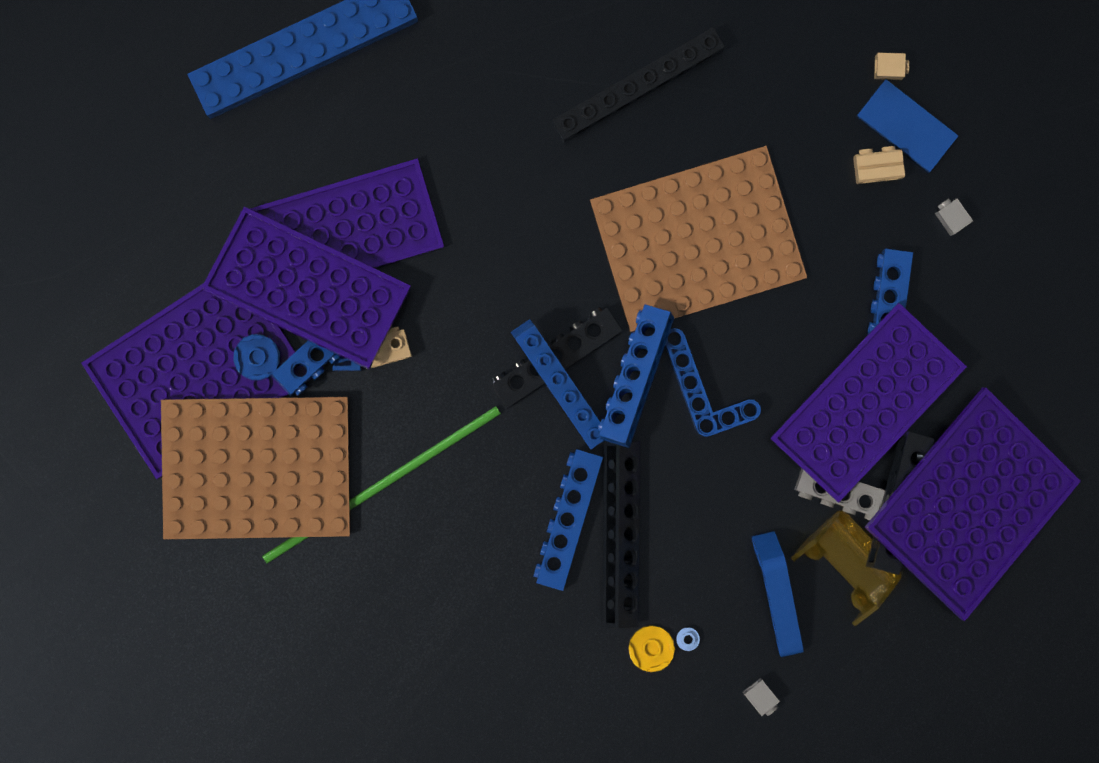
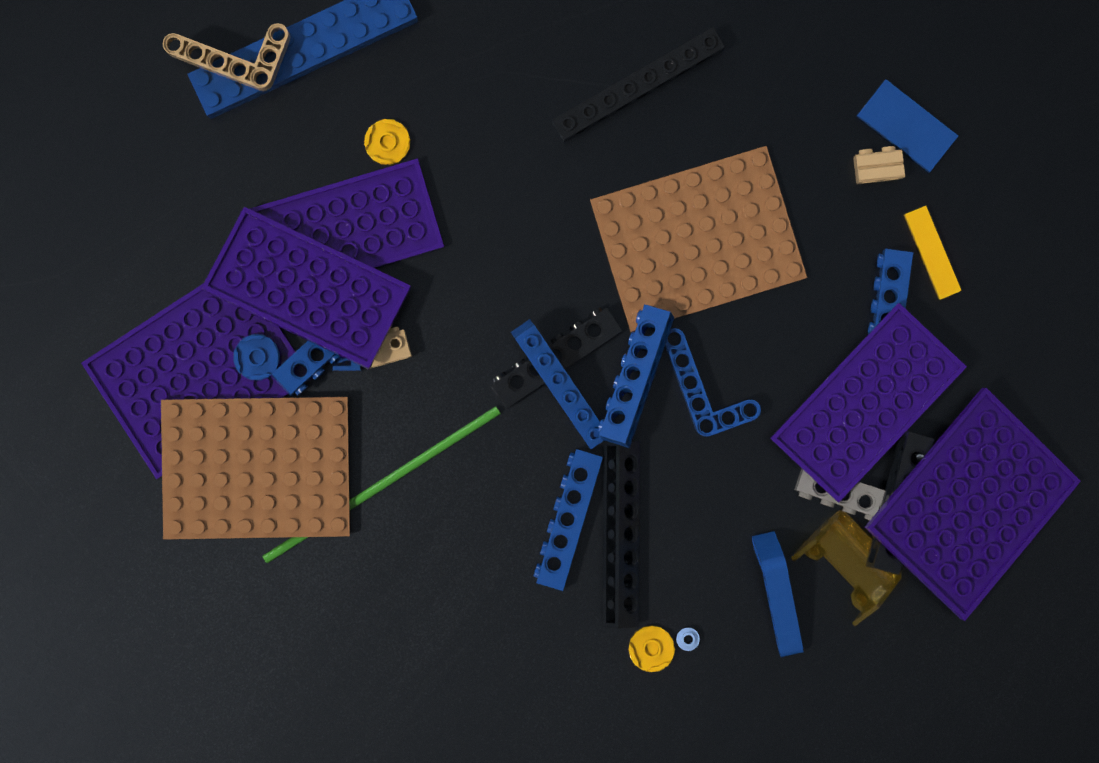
(231, 62): none -> tan beam
(387, 142): none -> yellow tile
(761, 698): light grey brick -> none
(891, 66): tan brick -> none
(932, 252): none -> yellow tile
(953, 216): light grey brick -> none

